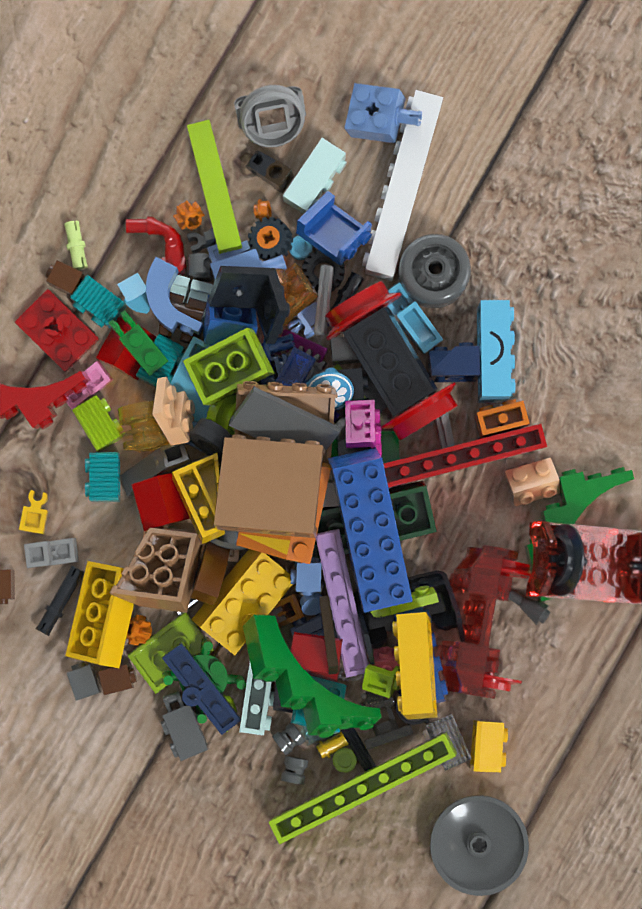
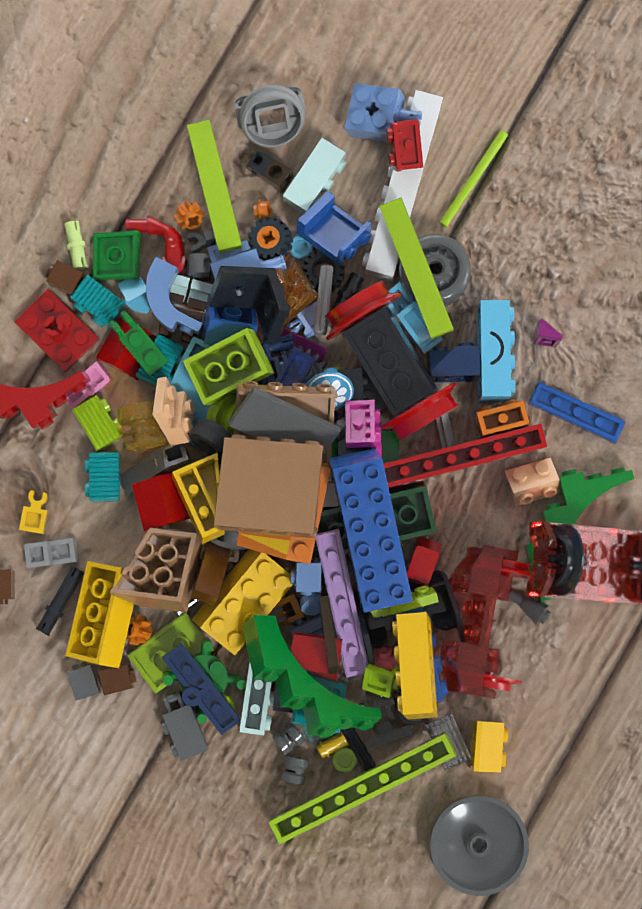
(116, 255): none -> green plate
(342, 352): dark grey brick -> none
(405, 145): none -> red bracket
(416, 268): none -> lime tile
(423, 561): none -> red slope
(473, 179): none -> lime axle
(546, 335): none -> magenta slope
(577, 412): none -> blue tile

